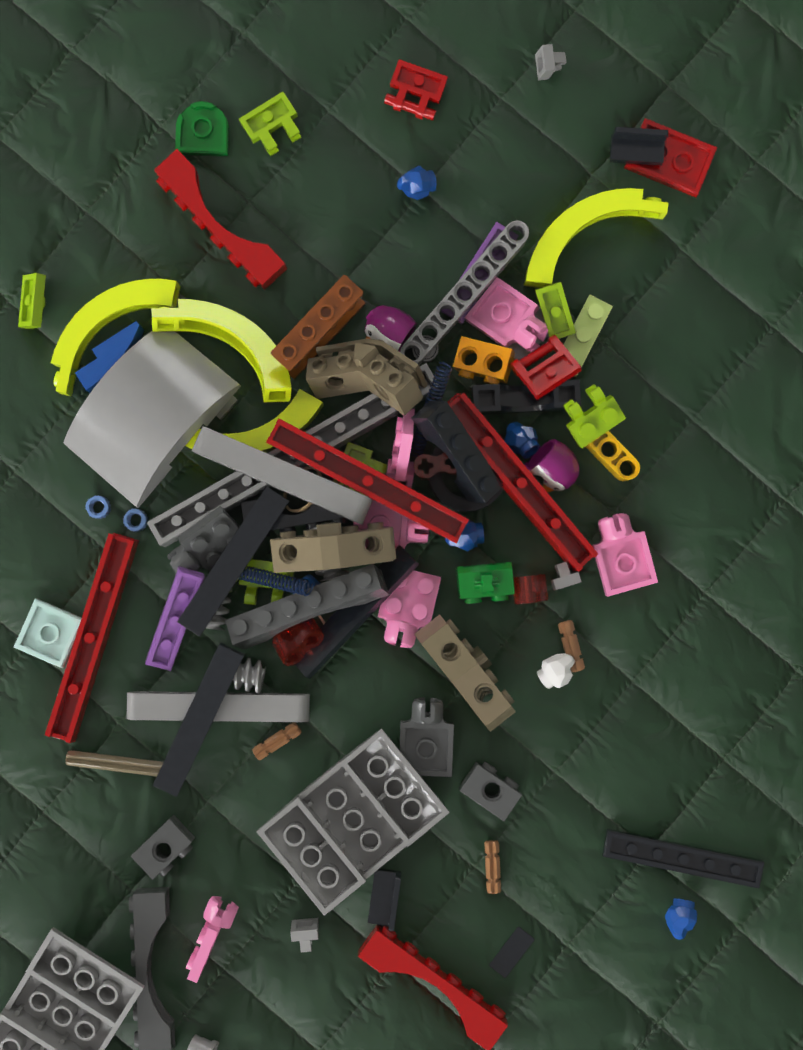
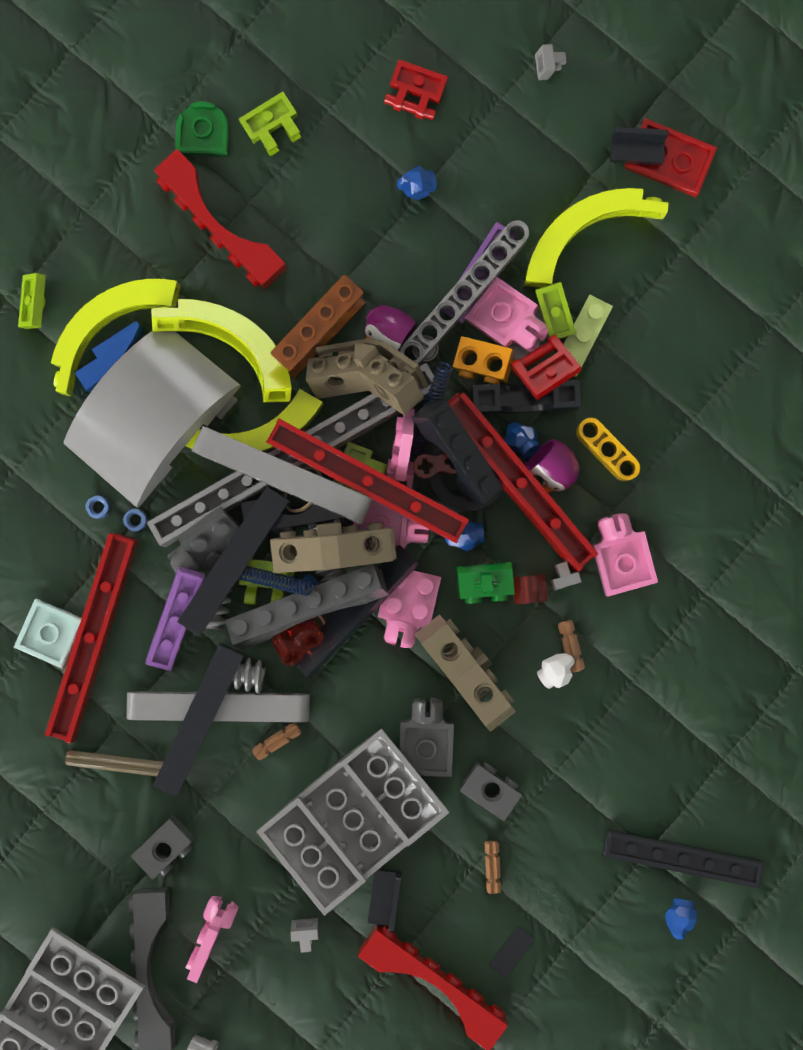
(595, 421): lime plate -> none

